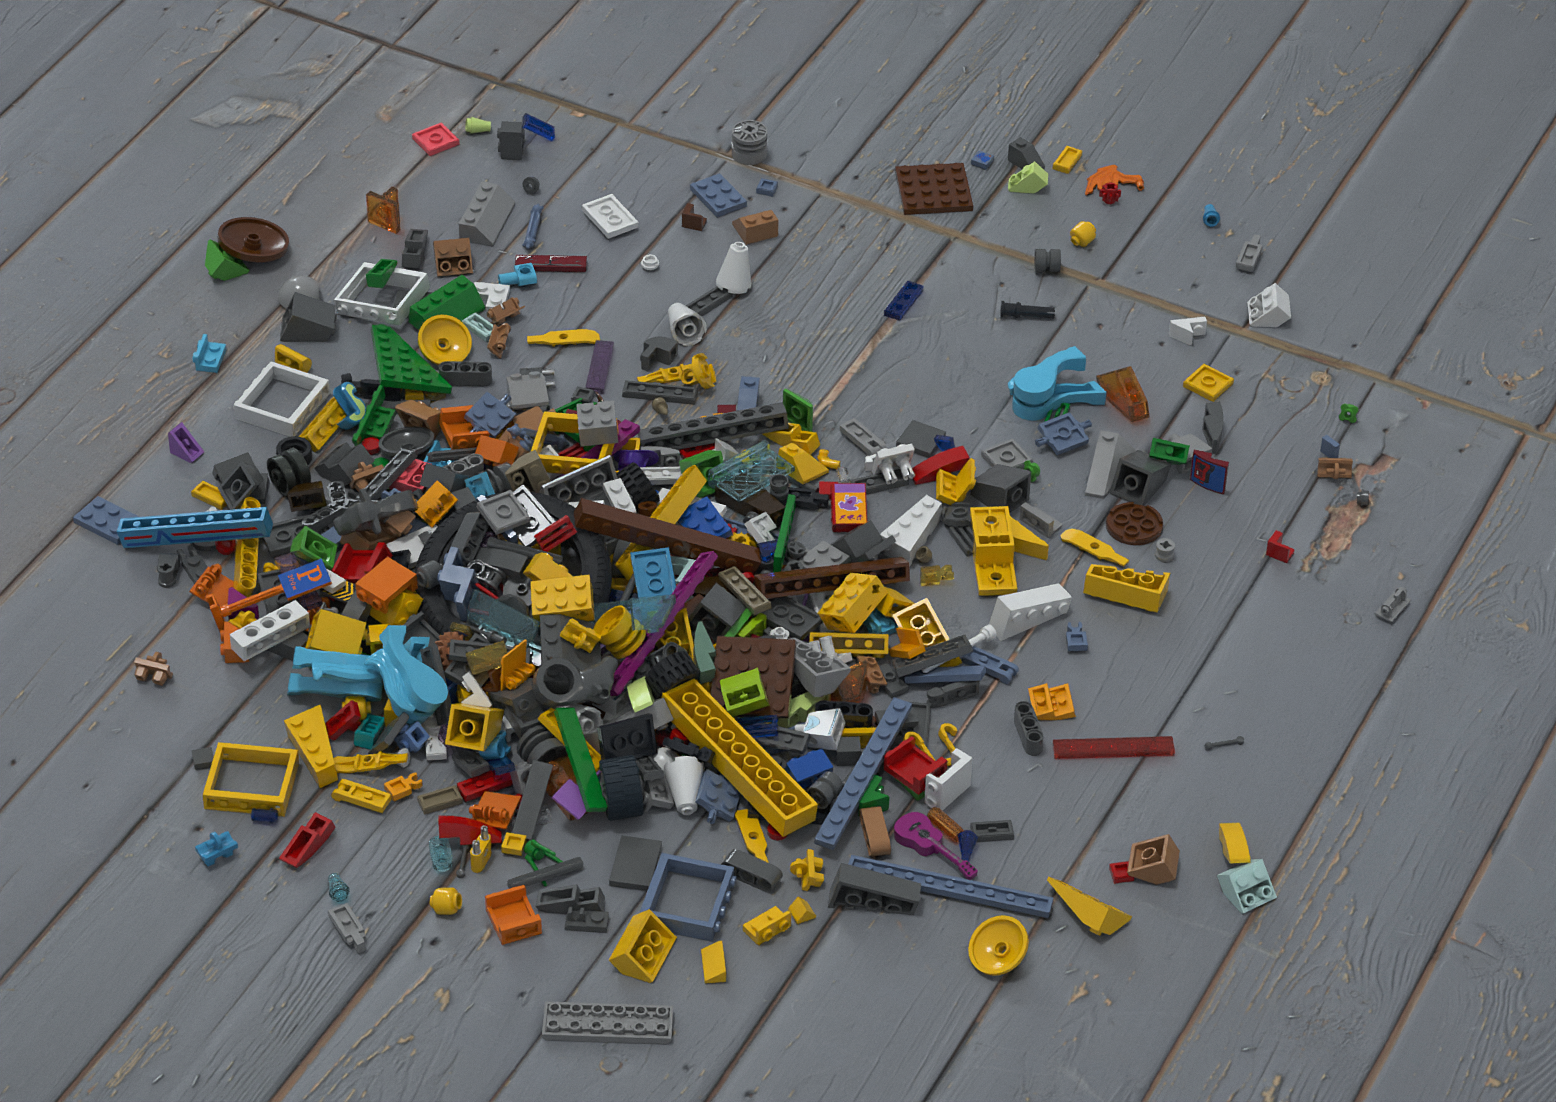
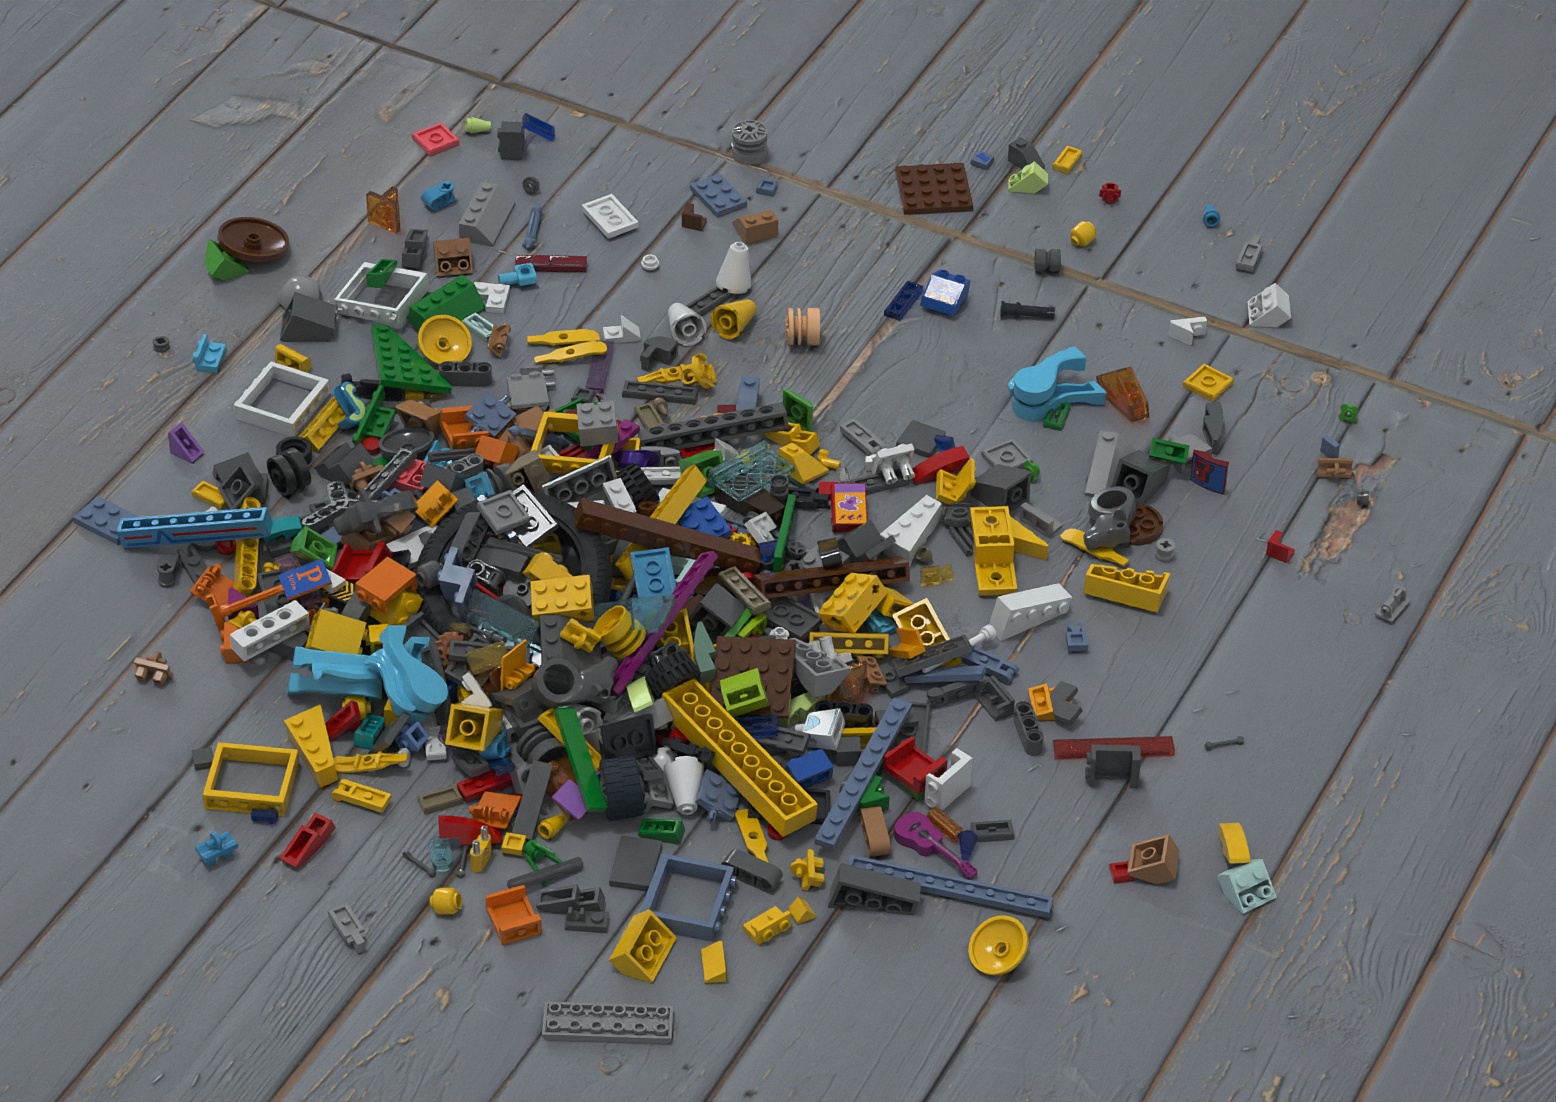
(161, 344): none -> dark grey bush
(285, 526): none -> teal slope
(308, 496): dark brown torso -> none
(337, 888): clear light blue cone -> none
(402, 787): light orange plate -> none
(431, 872): none -> dark grey hinge
(439, 196): none -> dark azure piece
(511, 308): medium nougat hinge -> none
(527, 443): sand blue bush -> none
(550, 827): none -> yellow cone
(558, 540): red tile -> none
(573, 352): none -> yellow piece
(622, 334): none -> white slope
(648, 415): none -> dark tan tile
(669, 830): none -> green slope
(732, 317): none -> yellow cone
(803, 326): none -> light nougat wheel
(825, 789): dark grey wheel -> none
(829, 553): none -> black beam
(943, 736): yellow piece -> none
(945, 292): none -> blue piece
(995, 698): none -> dark grey hinge
(1061, 705): none -> dark grey tile
(1063, 433): sand blue plate -> none
(1092, 912): yellow wedge -> none
(1111, 174): orange animal -> none
(1112, 524): none -> dark grey animal
(1114, 763): none -> dark grey panel

